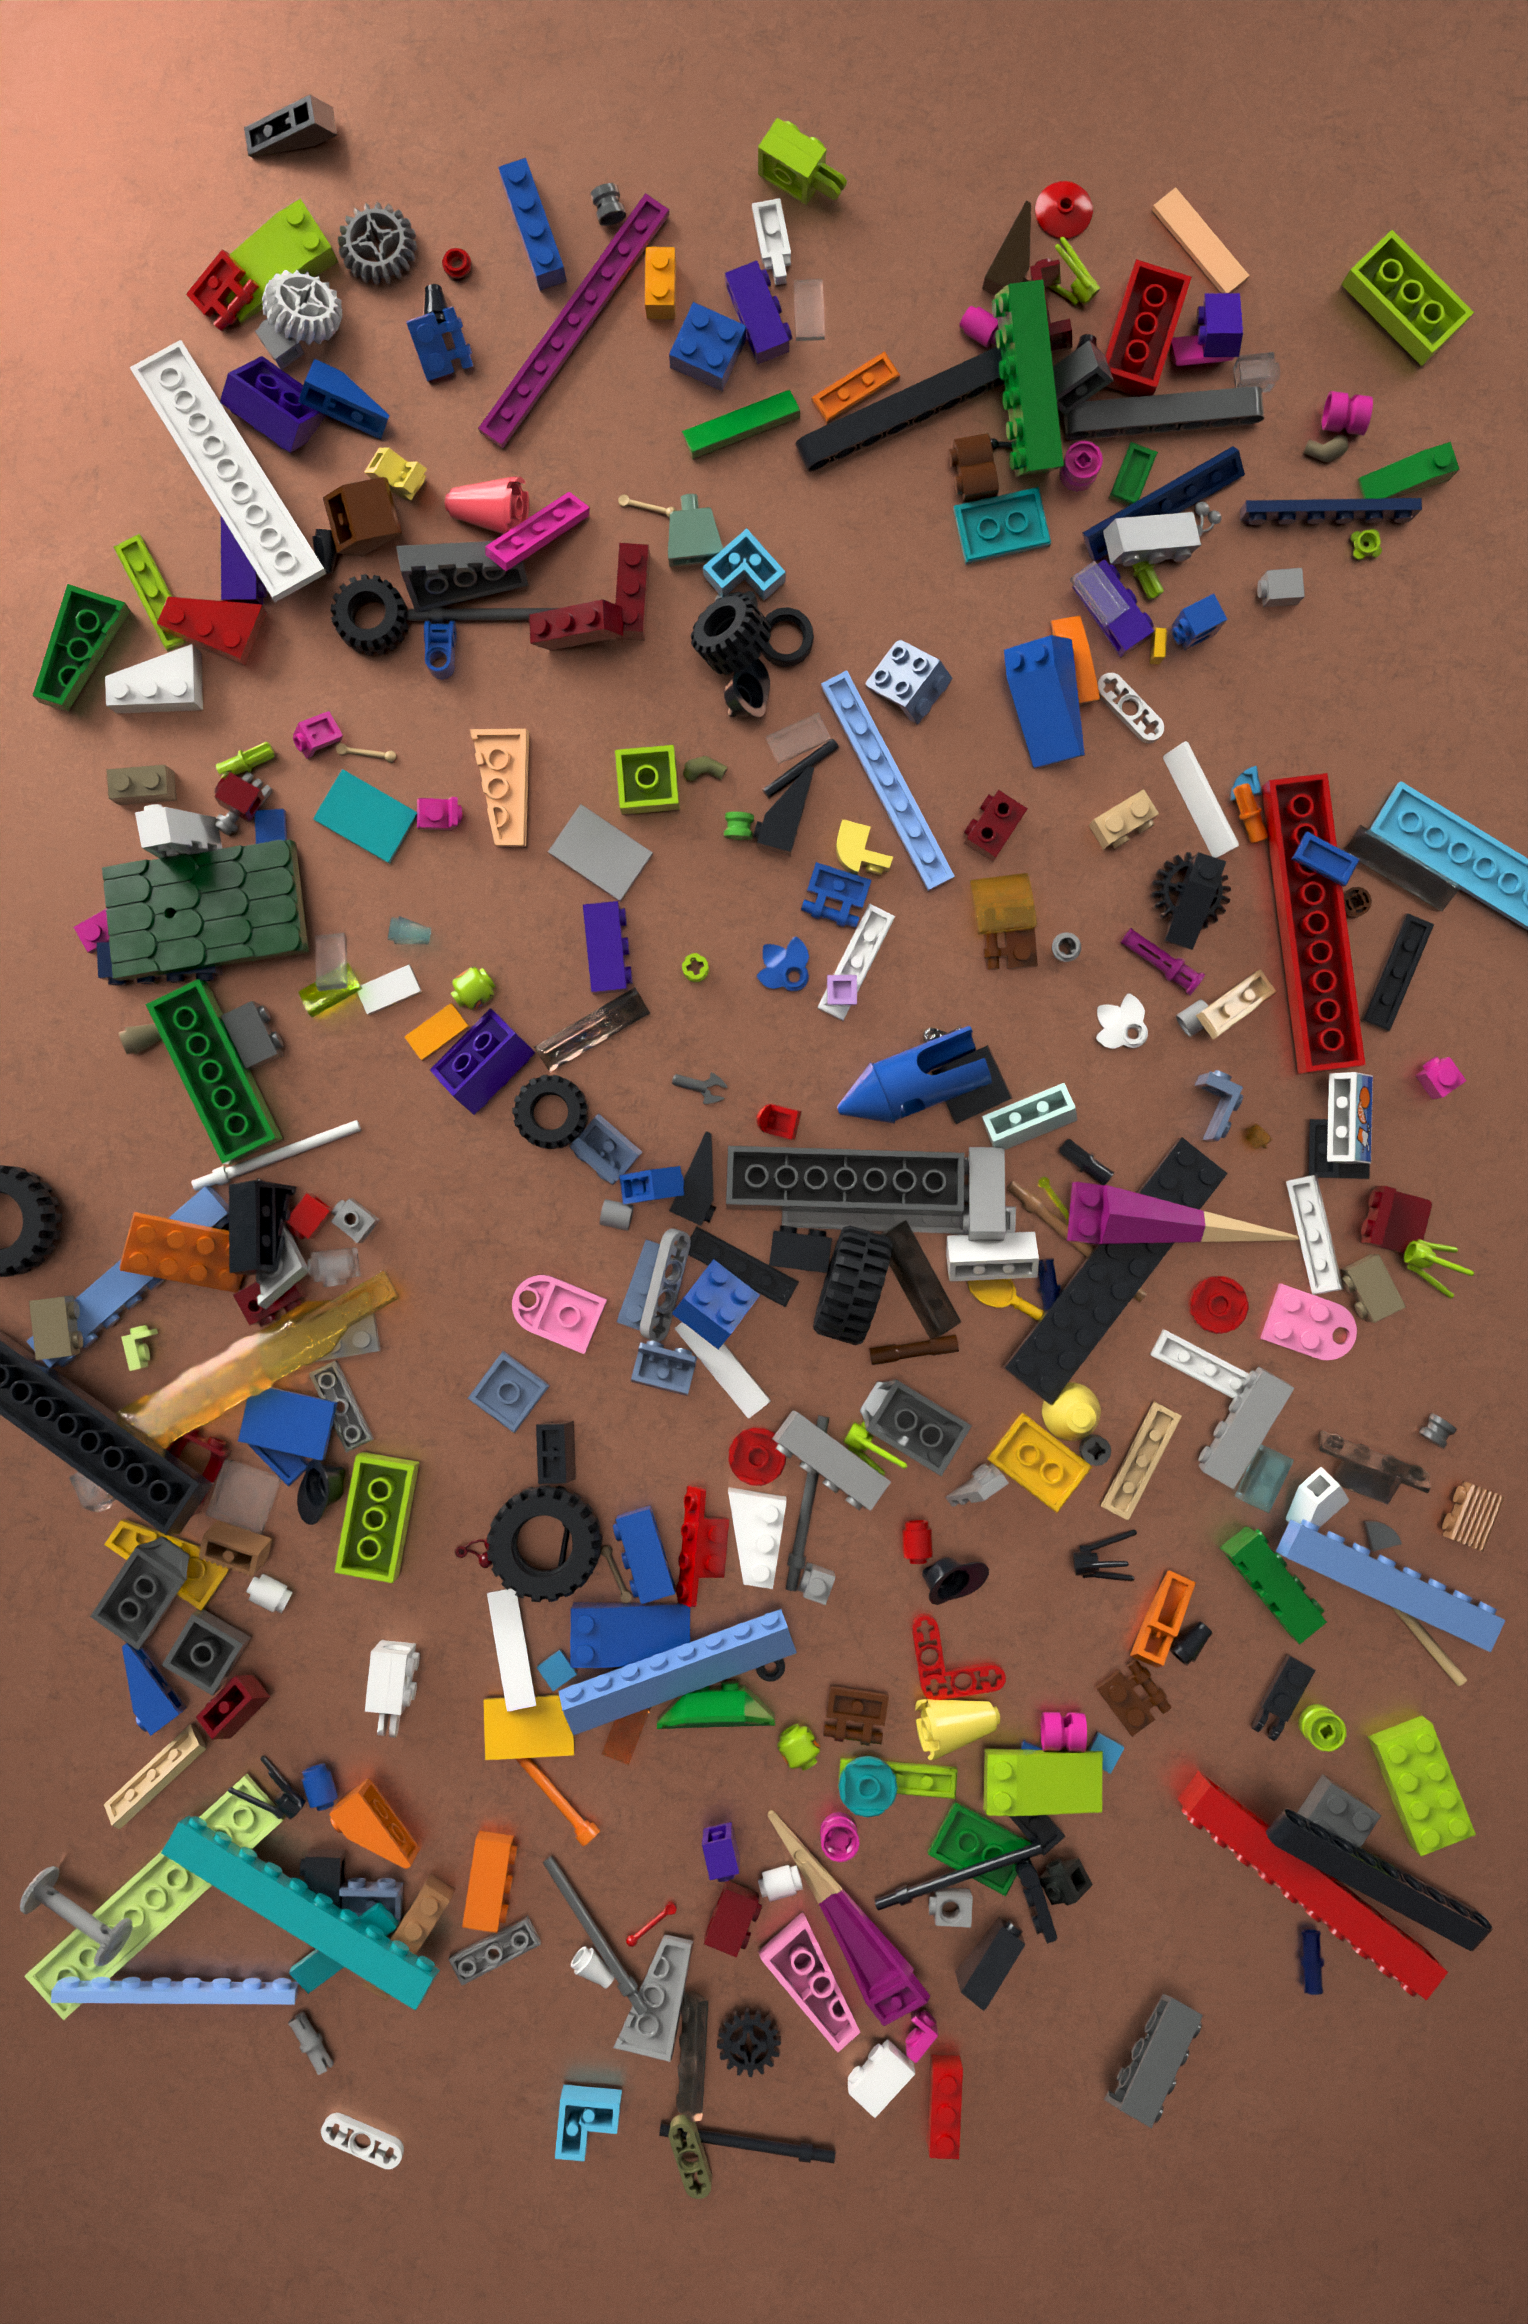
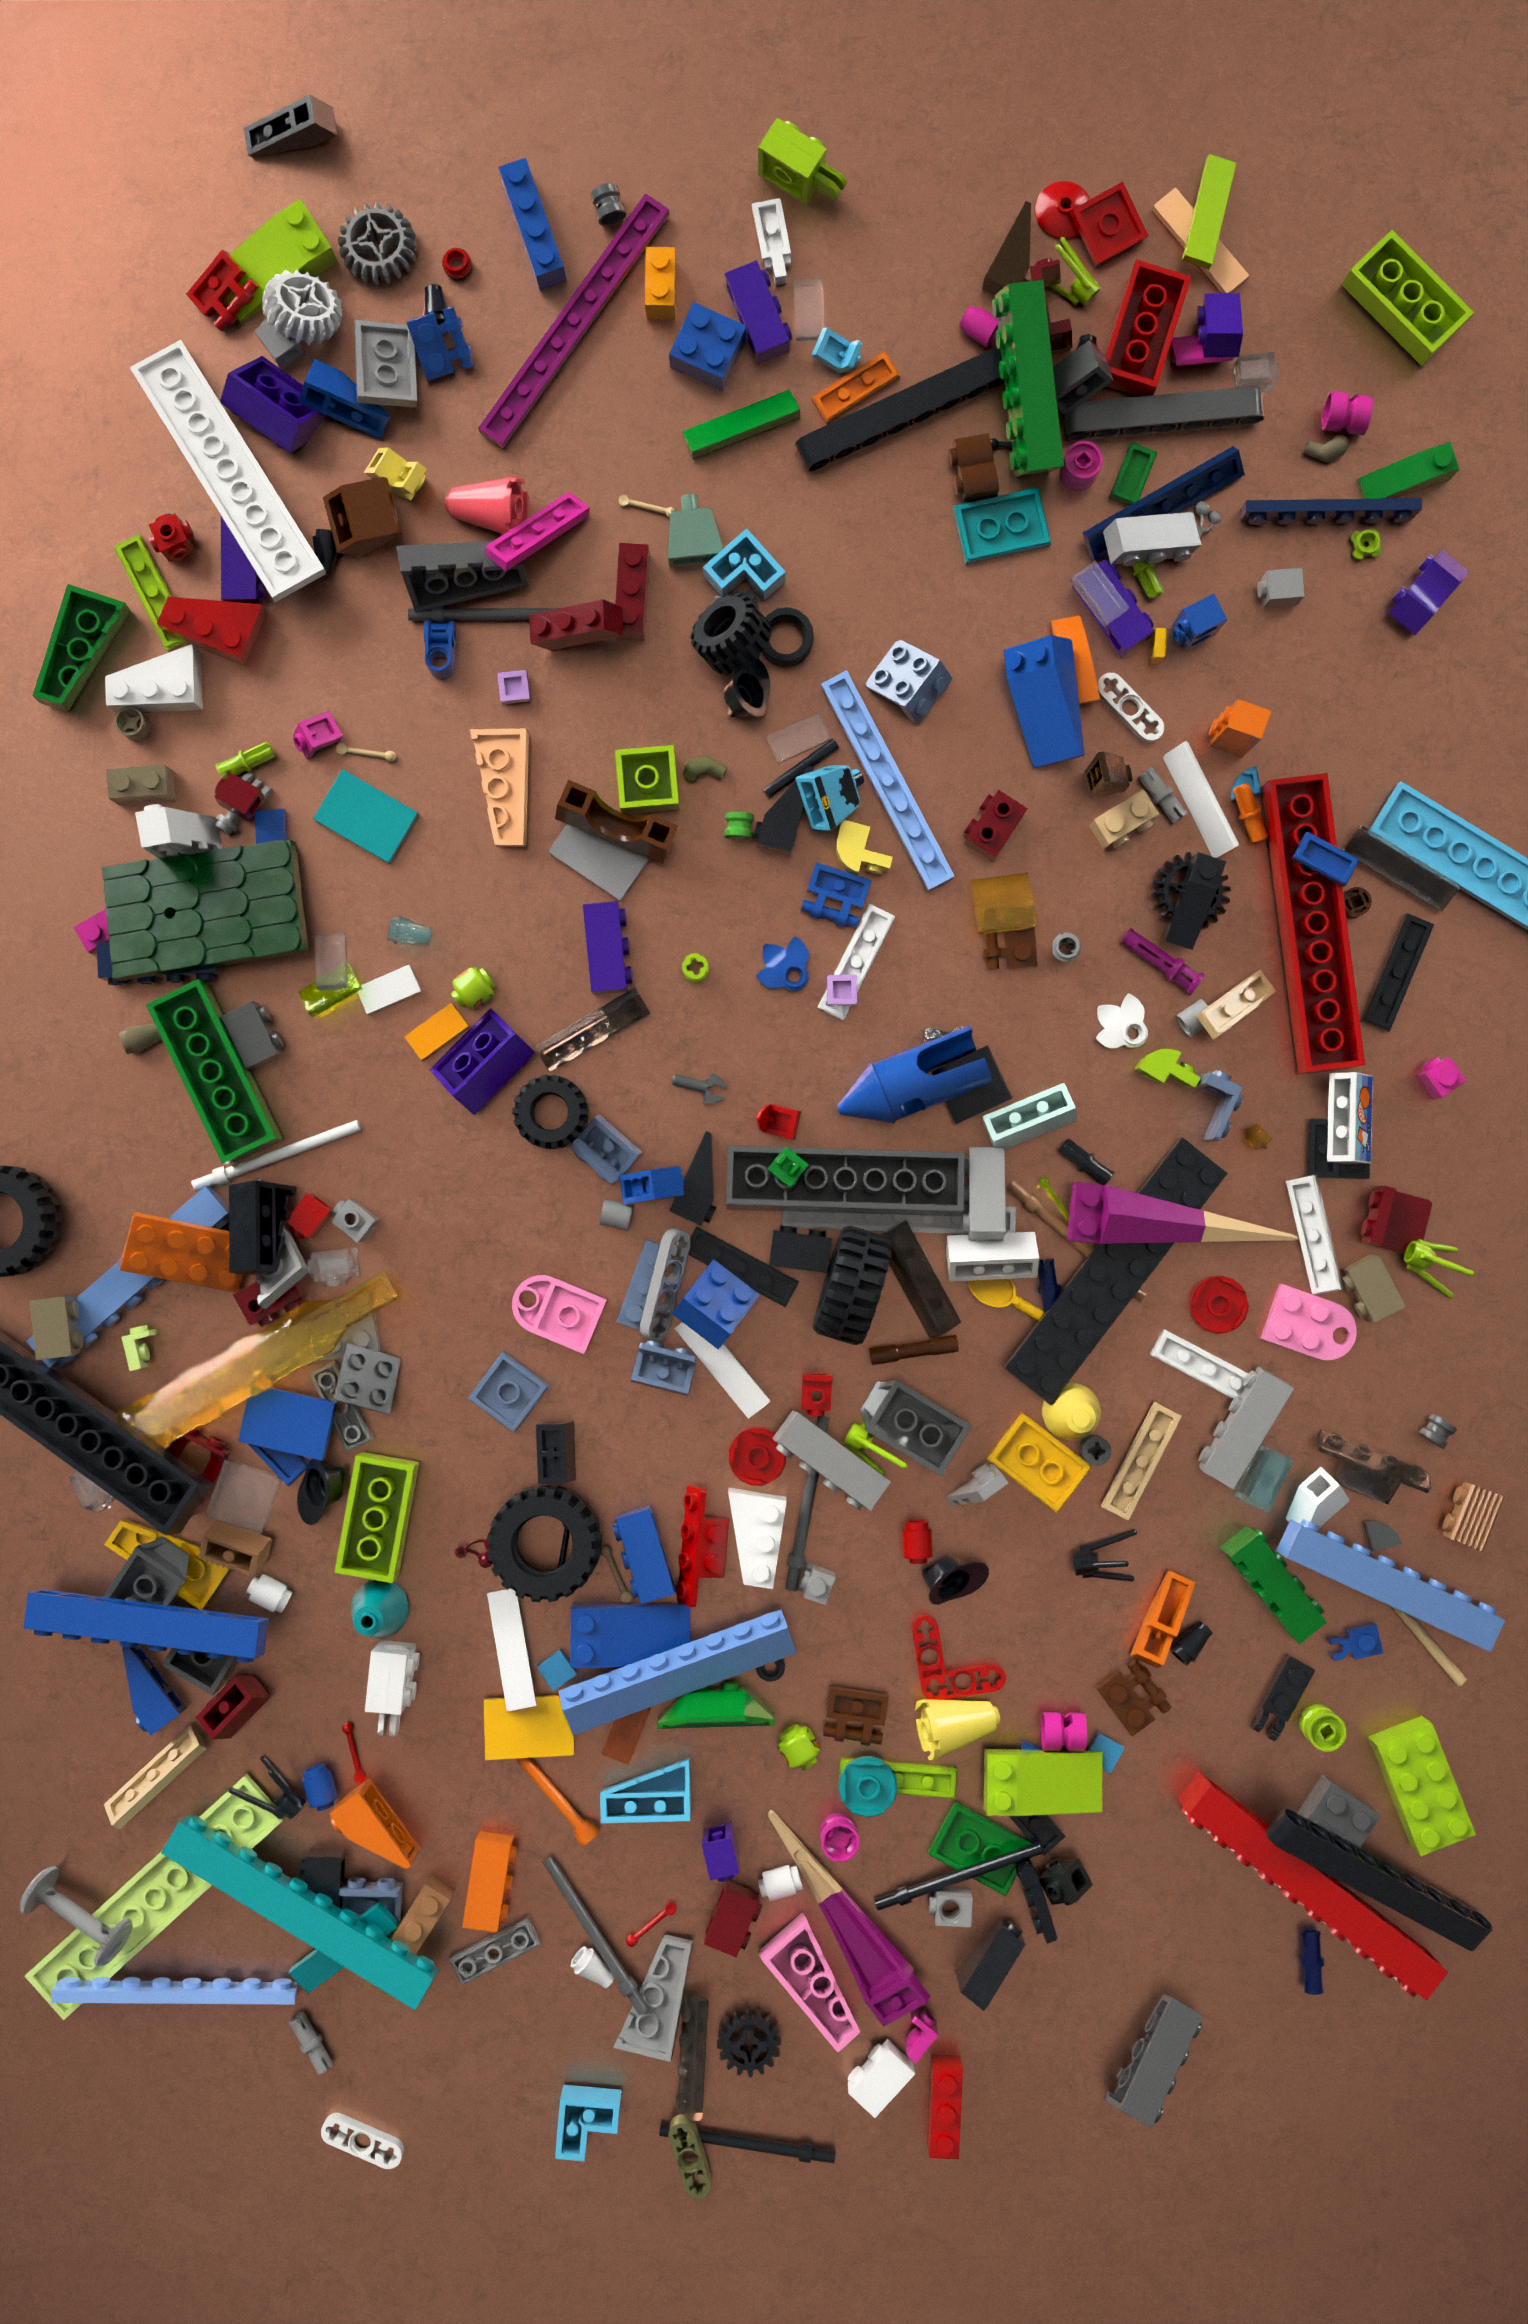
(128, 719): none -> dark tan wheel
(146, 1624): none -> blue brick
(171, 537): none -> red brick
(359, 594): black tyre -> none
(359, 1775): none -> red hinge
(366, 1379): none -> dark grey hinge
(379, 1609): none -> teal cone
(385, 364): none -> light grey plate
(438, 813): dark pink bracket -> none
(514, 687): none -> lavender plate
(643, 835): none -> reddish brown arch
(651, 1797): none -> medium azure wedge
(788, 1167): none -> green tile
(818, 1382): none -> red brick
(830, 794): none -> medium azure torso
(837, 351): none -> medium azure bracket
(1107, 775): none -> dark brown slope
(1109, 223): none -> red plate
(1162, 795): none -> light grey pin
(1163, 1064): none -> lime brick
(1209, 211): none -> lime tile
(1239, 728): none -> orange brick
(1360, 1642): none -> blue plate
(1428, 592): none -> dark purple brick

